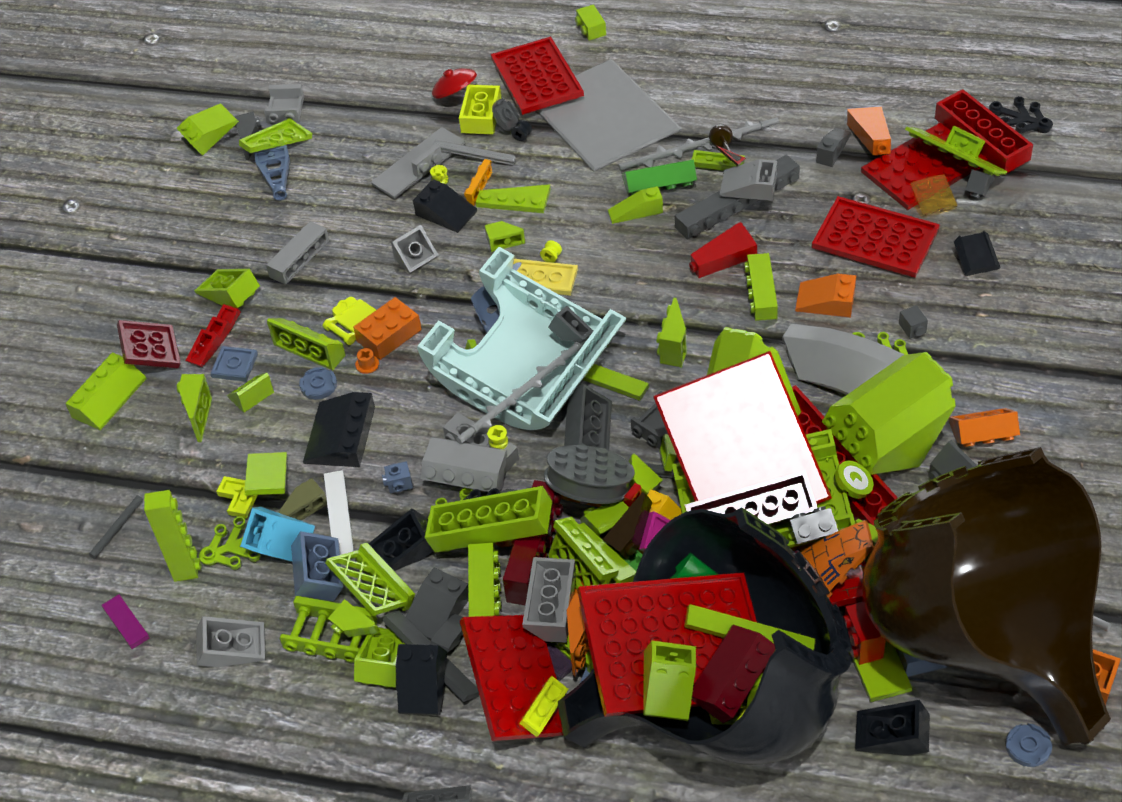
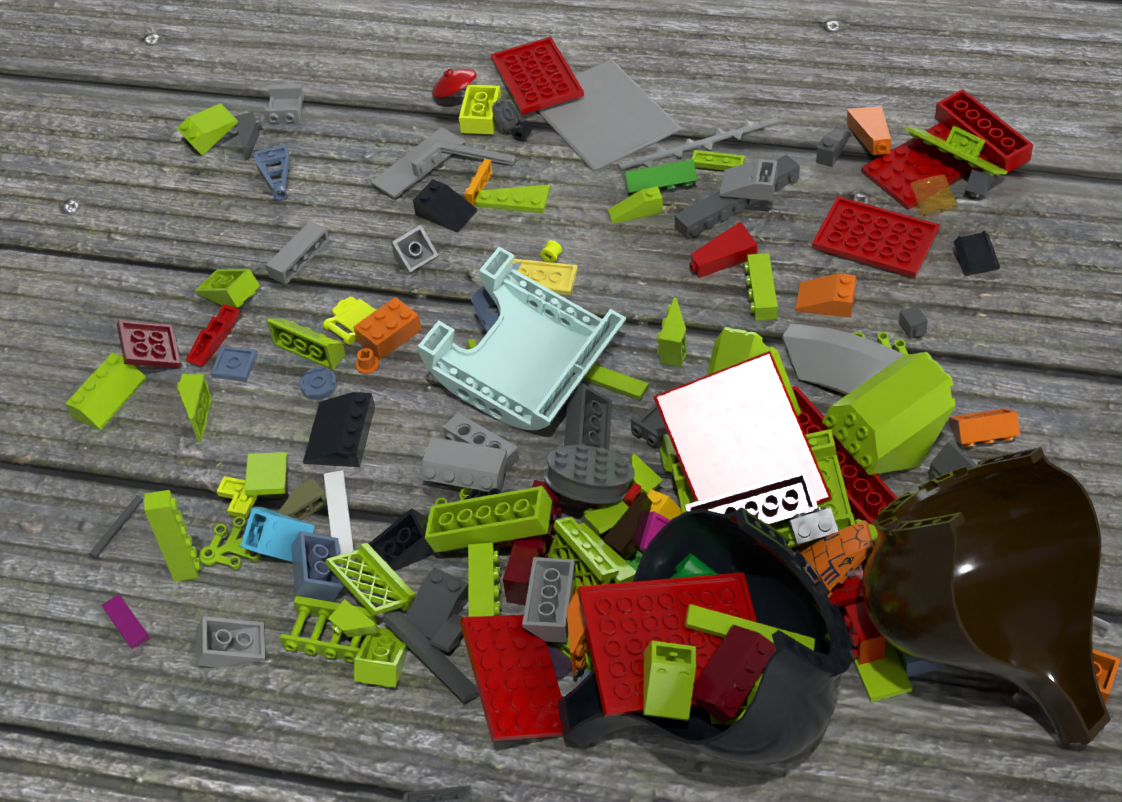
(252, 392): lime slope -> none
(275, 136): lime wing -> none
(397, 477): sand blue brick -> none
(420, 678): black slope -> none
(439, 173): neon yellow wheel -> none
(495, 441): neon yellow wheel -> none
(503, 235): lime slope -> none
(534, 382): light grey plant -> none
(543, 706): neon yellow tile -> none
(570, 326): dark grey slope -> none
(590, 22): lime brick -> none
(720, 137): dark brown piece -> none
(854, 479): lime tile -> none
(894, 729): black slope -> none
(1028, 745): sand blue tile -> none
(1040, 123): black plant -> none

